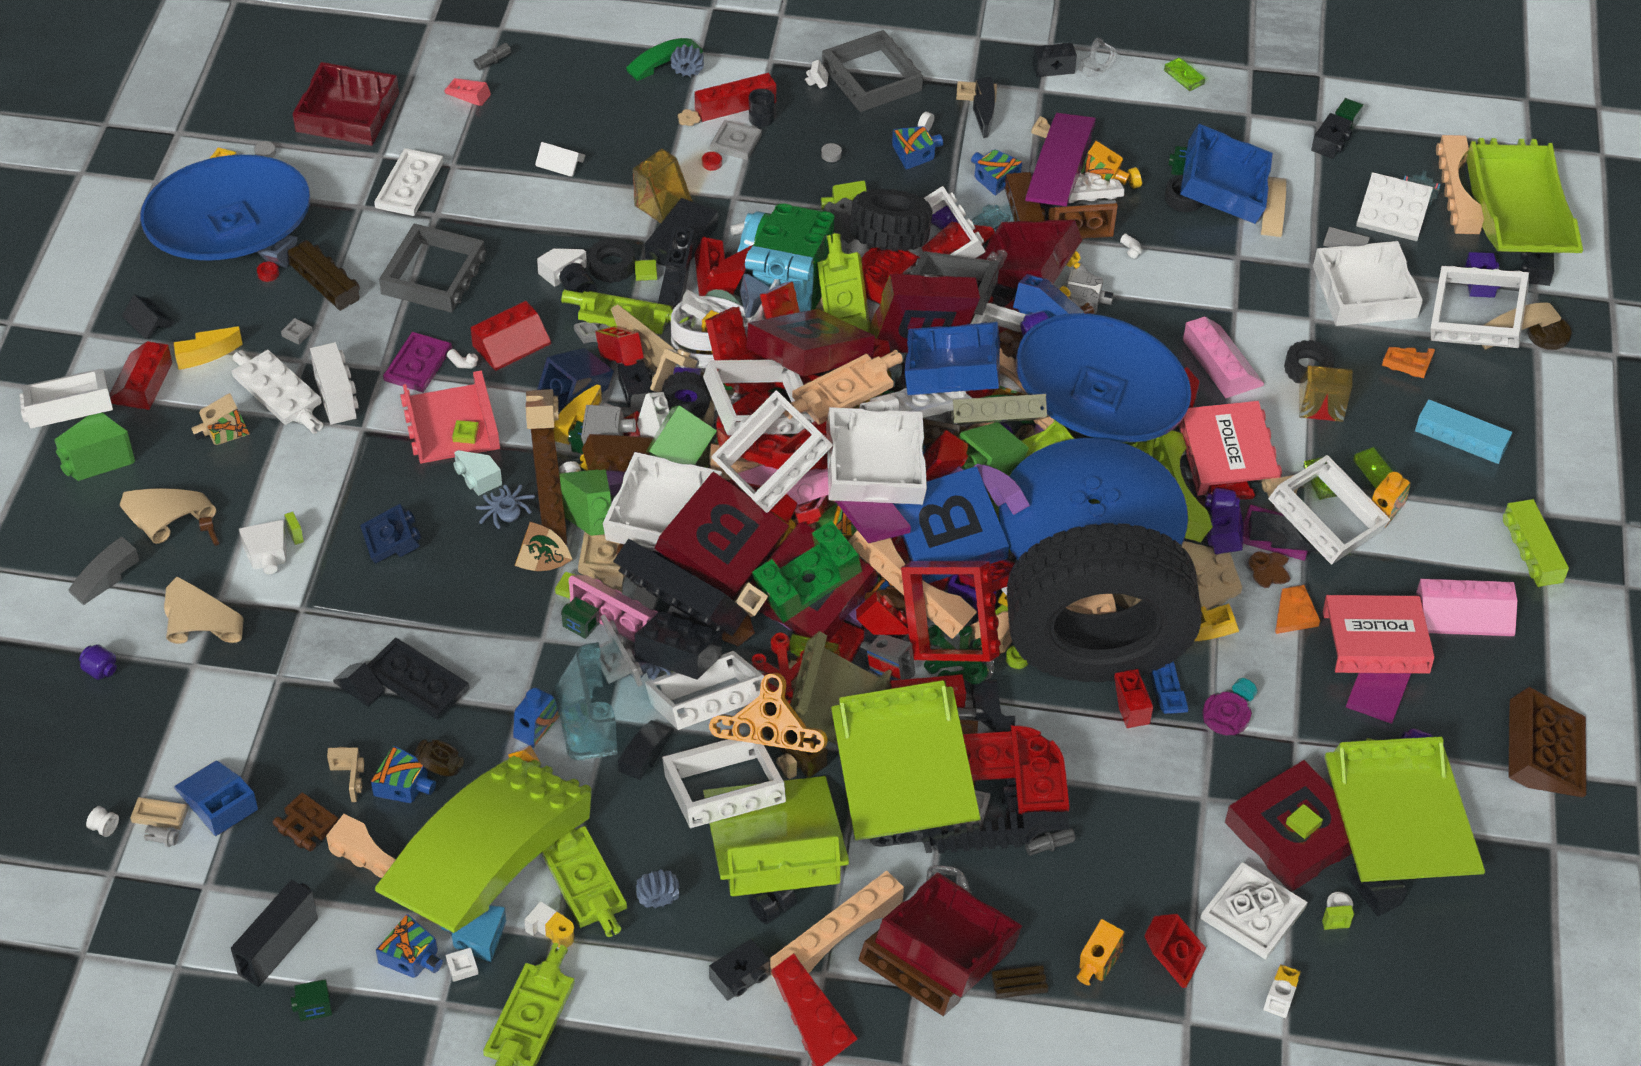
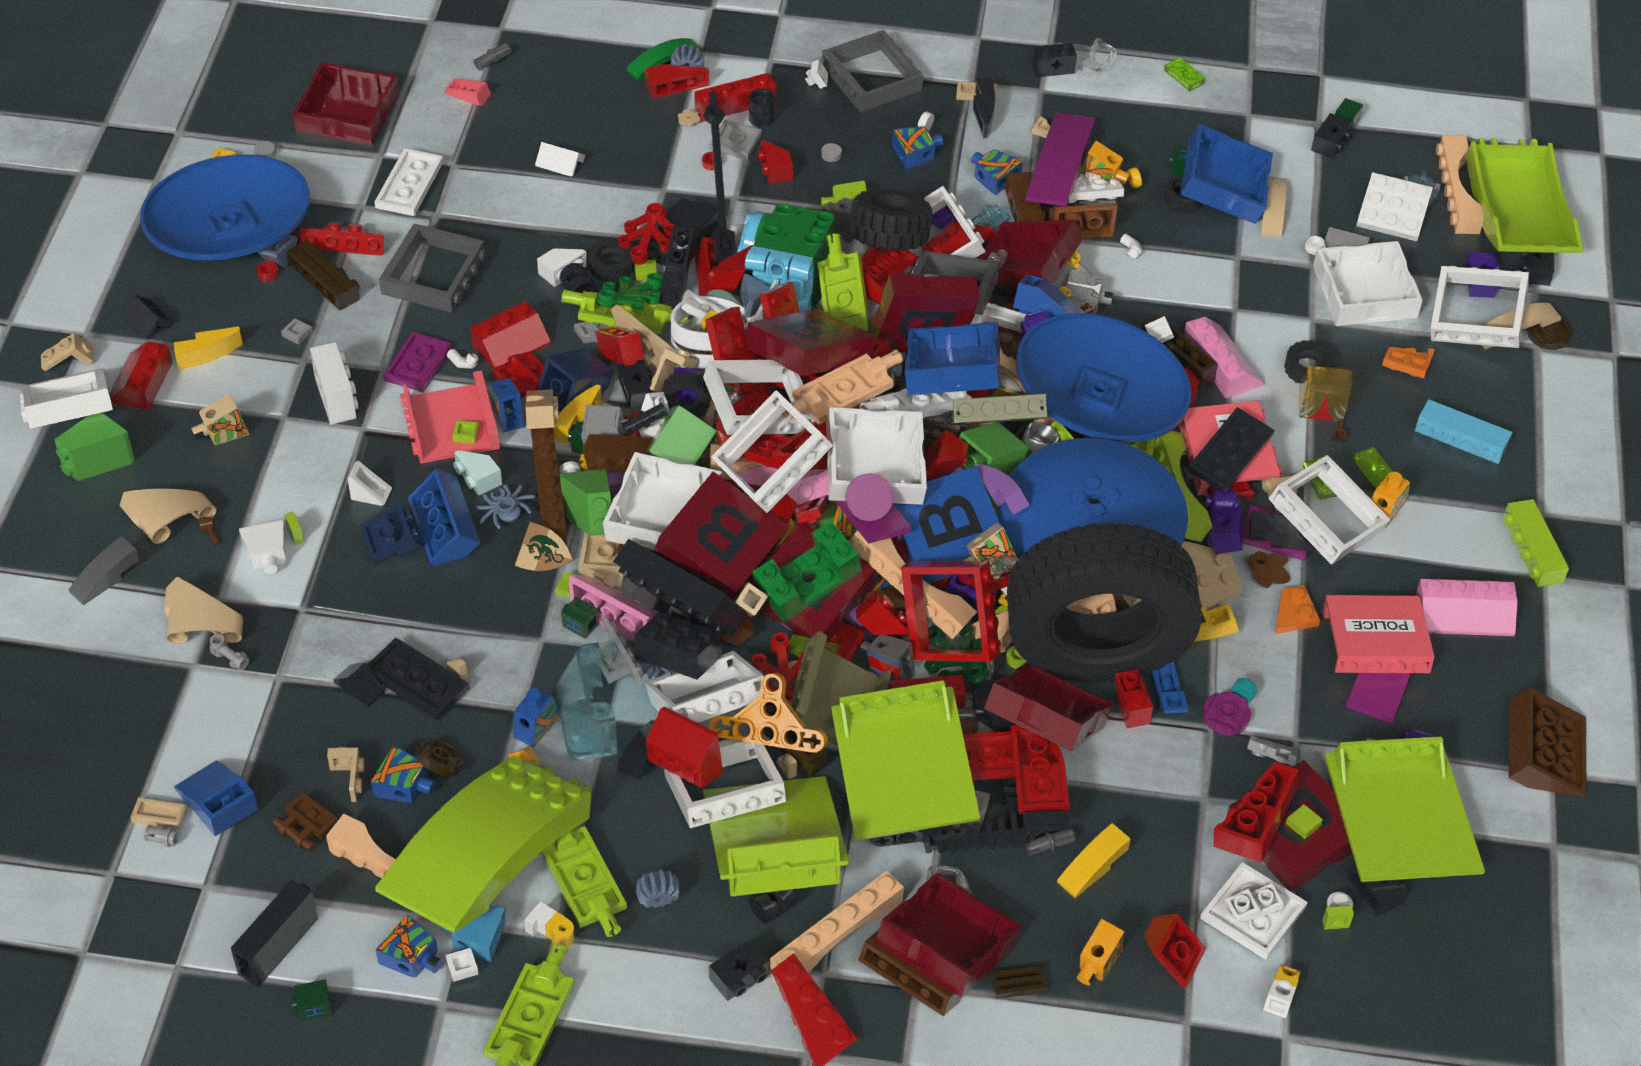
(68, 346): none -> tan bracket
(98, 661): dark purple head -> none
(102, 821): white wheel -> none
(219, 648): none -> light grey bar
(278, 389): white plate -> none
(344, 239): none -> red bracket
(367, 486): none -> white slope
(443, 518): none -> blue slope
(458, 667): none -> tan tile
(505, 395): none -> blue torso
(523, 370): none -> red slope
(608, 297): none -> green plant
(644, 419): none -> black pin
(654, 213): none -> red plant
(659, 185): clear yellow slope -> none
(673, 79): none -> red slope
(684, 748): none -> red slope
(722, 239): none -> black bar
(776, 163): none -> red slope
(869, 497): none -> magenta tile
(990, 546): none -> torso
(1001, 564): none -> clear arm
(1039, 436): none -> flat silver hair
(1048, 706): none -> dark red tile
(1094, 860): none -> yellow slope
(1160, 329): none -> white plate
(1189, 355): none -> dark brown brick
(1231, 450): none -> black plate
(1256, 819): none -> red wedge
(1273, 750): none -> light grey wing
(1313, 244): none -> white plate
(1339, 431): none -> reddish brown hand

